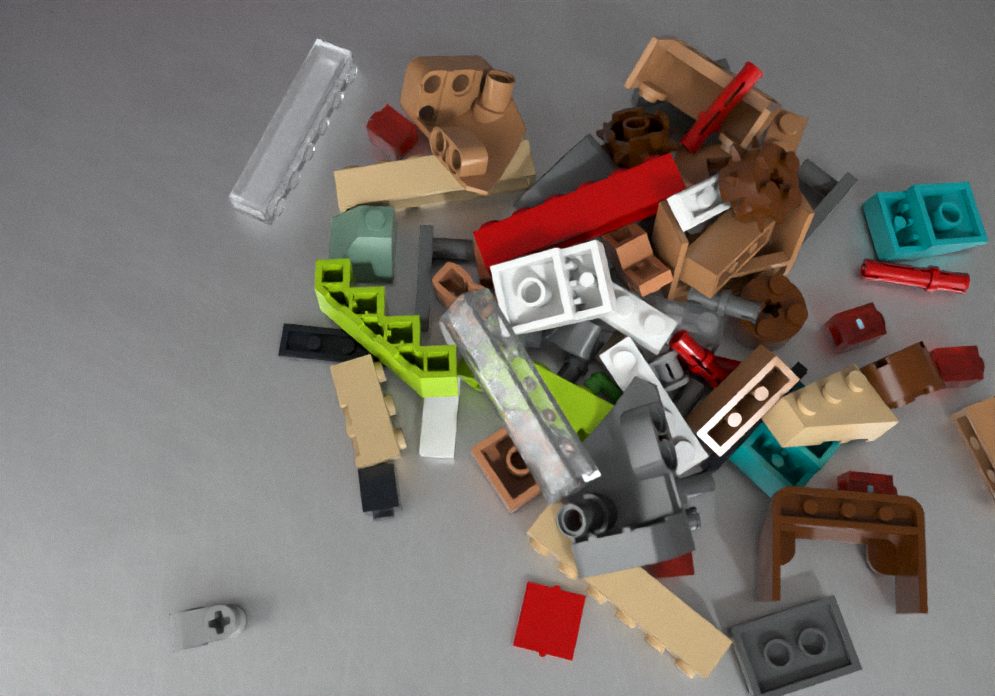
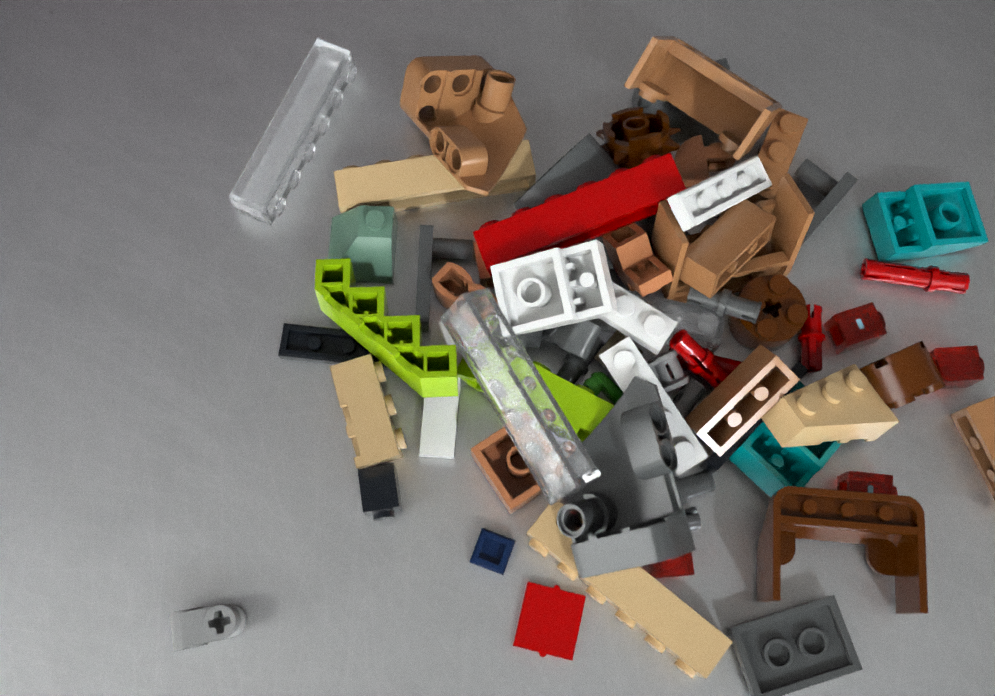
(392, 133): clear red brick -> none
(492, 551): none -> dark blue tile
(747, 77): red pin -> none
(760, 183): reddish brown brick -> none
(811, 340): none -> red axle

